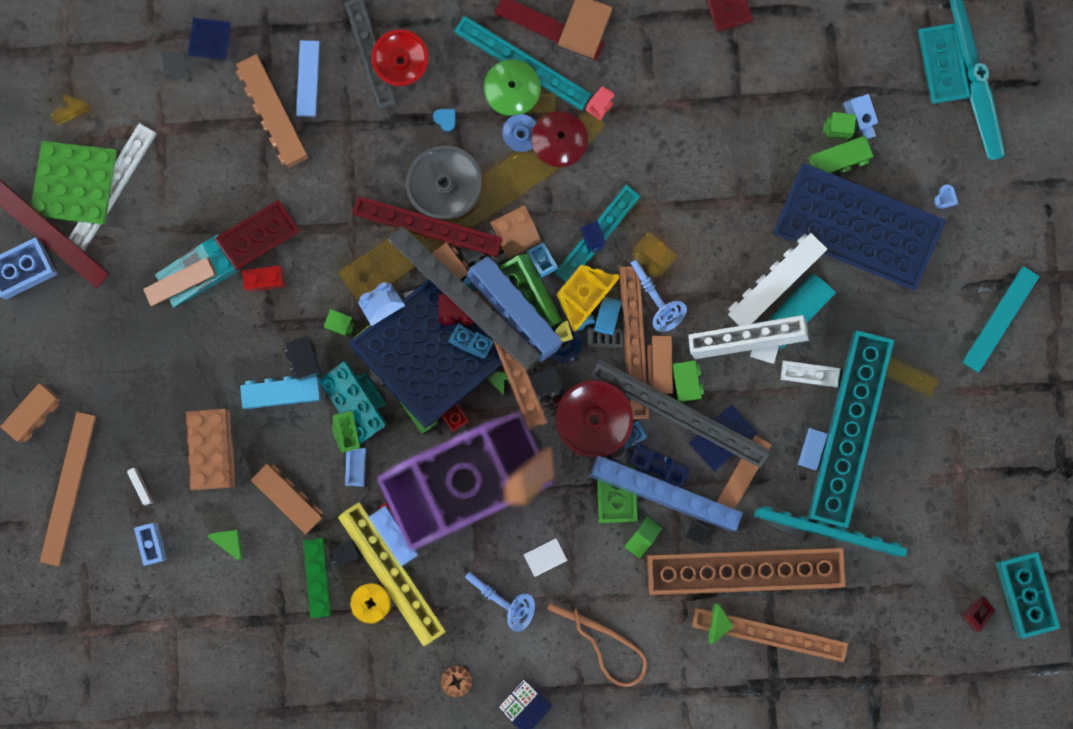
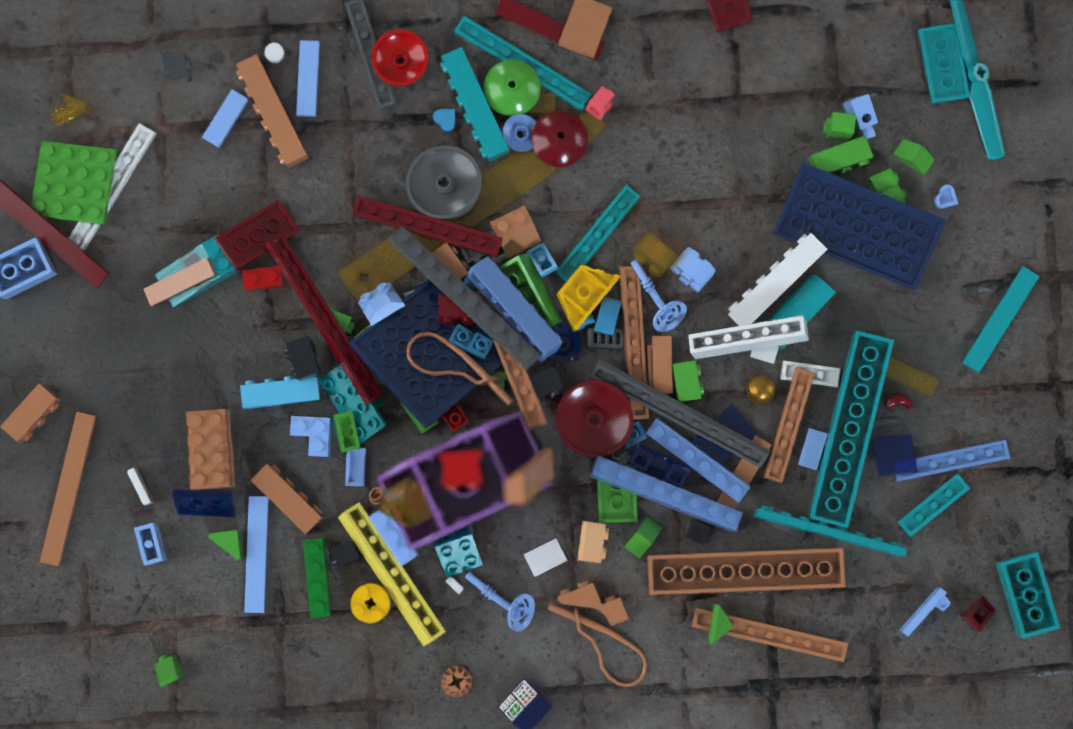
(168, 669): none -> bright green slope
(204, 503): none -> clear blue tile
(209, 39): clear blue plate -> none
(225, 118): none -> light blue tile
(256, 554): none -> light blue tile
(274, 52): none -> white tile
(319, 433): none -> light blue brick
(323, 318): none -> dark red plate
(375, 496): none -> nougat plate
(406, 503): none -> clear yellow slope
(454, 585): none -> white tile
(457, 551): none -> teal bracket
(461, 469): none -> red hips
(475, 104): none -> teal brick
(487, 379): none -> nougat piece
(564, 331): light yellow tile -> none
(588, 597): none -> nougat arch
(592, 237): clear blue brick -> none
(592, 541): none -> light nougat slope
(692, 269): none -> light blue brick
(698, 459): none -> medium blue plate
(760, 389): none -> pearl gold hair
(789, 425): none -> nougat tile
(887, 184): none -> bright green brick
(895, 455): none -> clear blue tile
(898, 398): none -> dark red arm
(914, 156): none -> bright green slope
(933, 505): none -> teal plate
(936, 599): none -> light blue hinge
(958, 459): none -> medium blue tile

